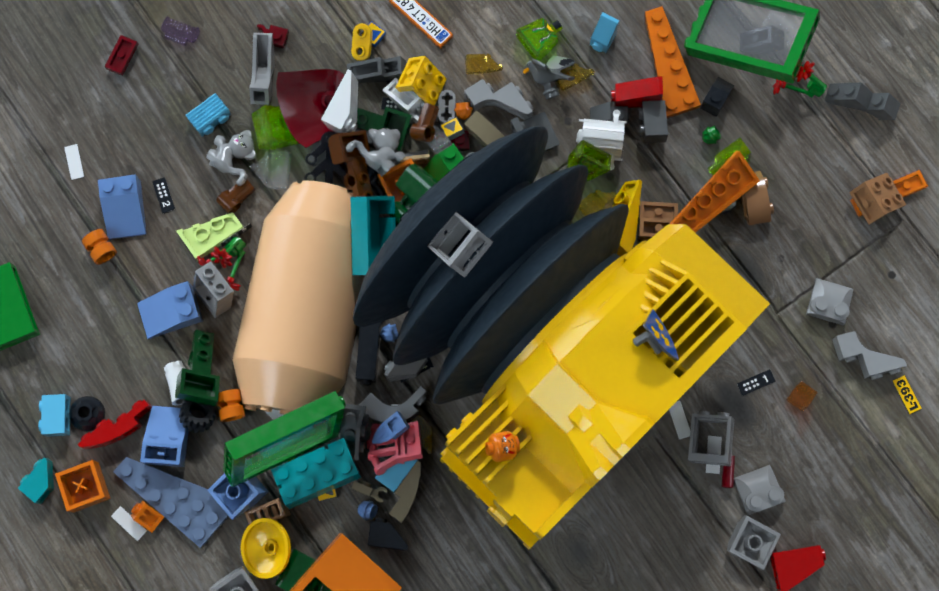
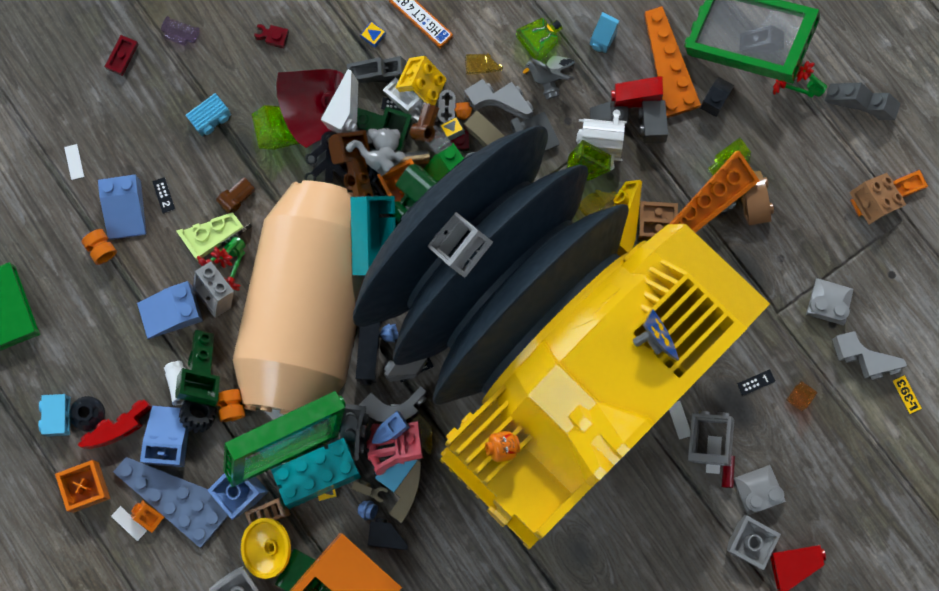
(39, 482): teal slope -> none
(239, 146): light grey animal -> none
(262, 69): light grey arch -> none
(274, 169): clear slope -> none
(363, 42): yellow plate -> none
(578, 72): clear yellow slope -> none
(711, 135): green plate -> none

